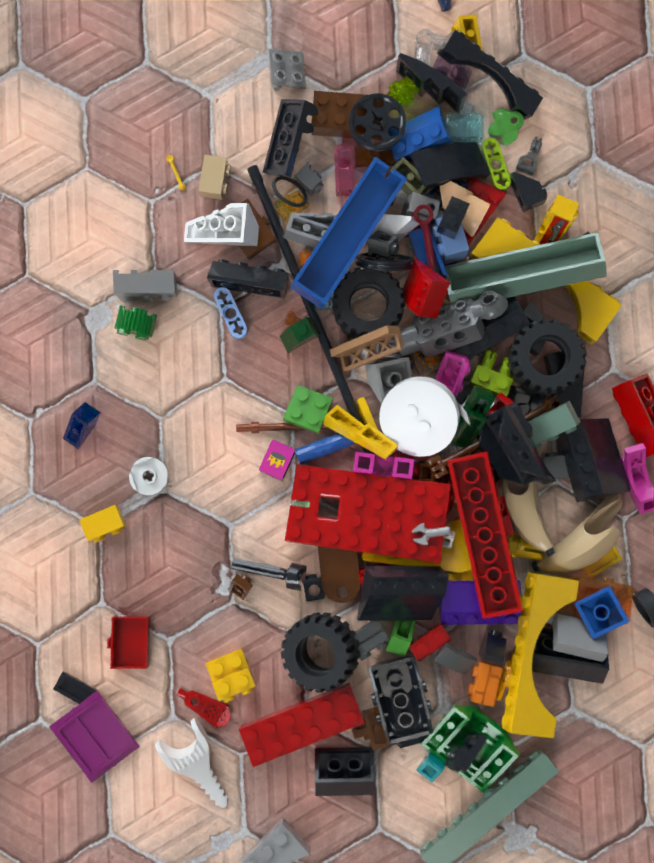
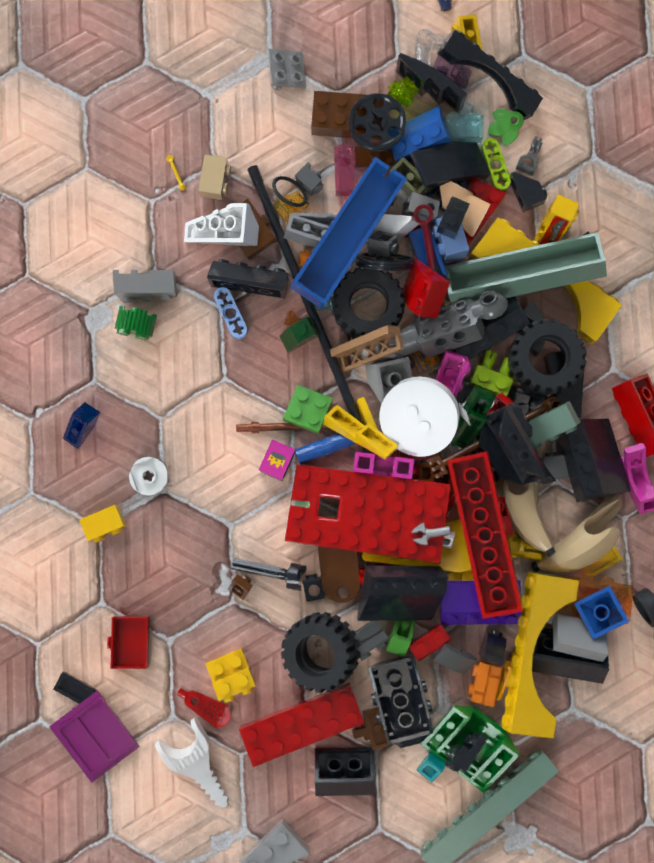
(287, 136): black hinge -> none

